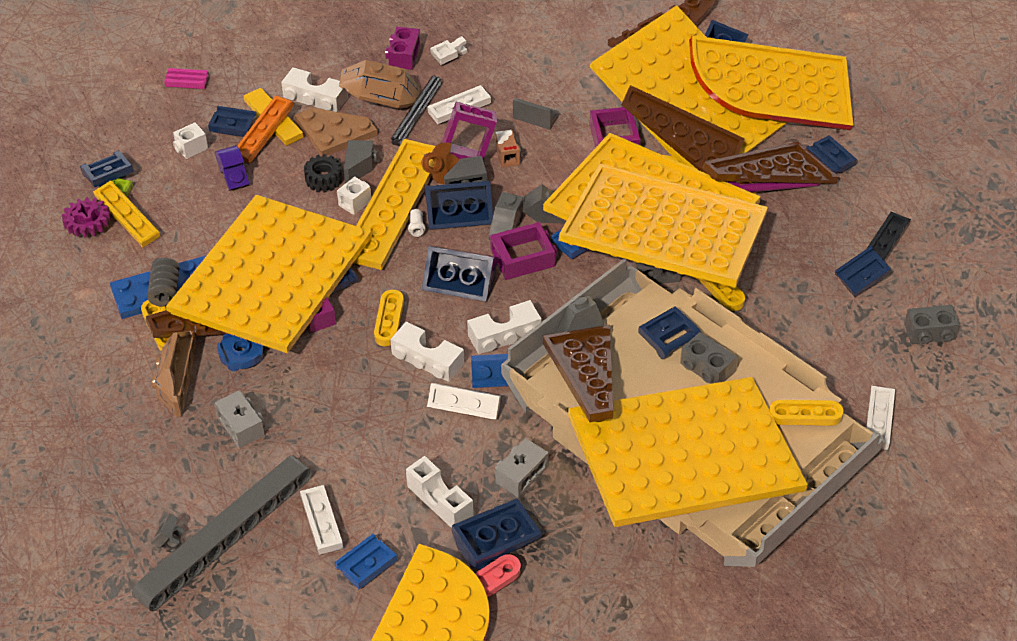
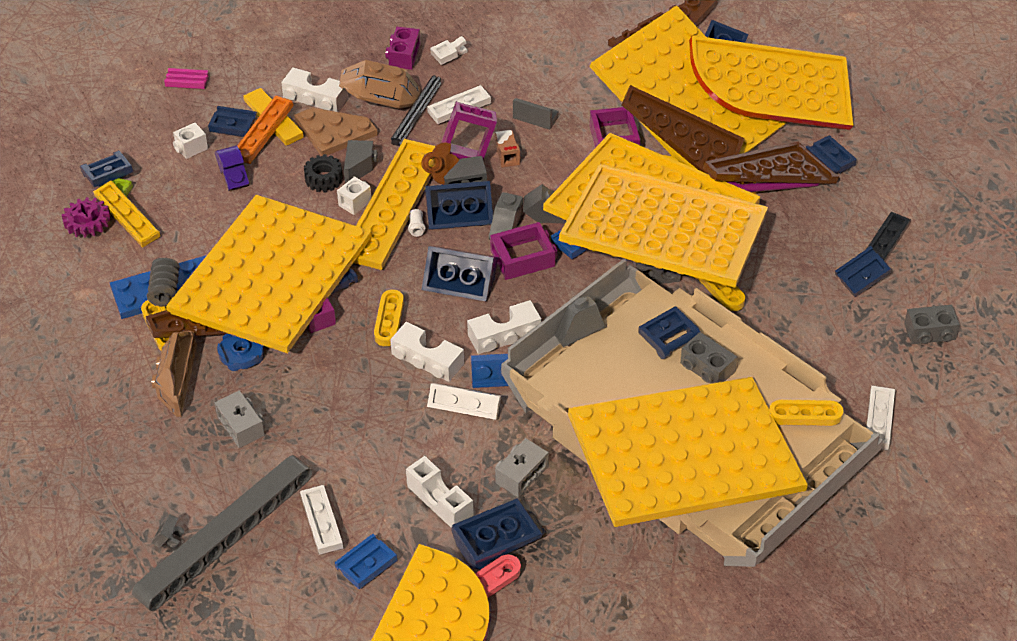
(586, 367): reddish brown wing -> none

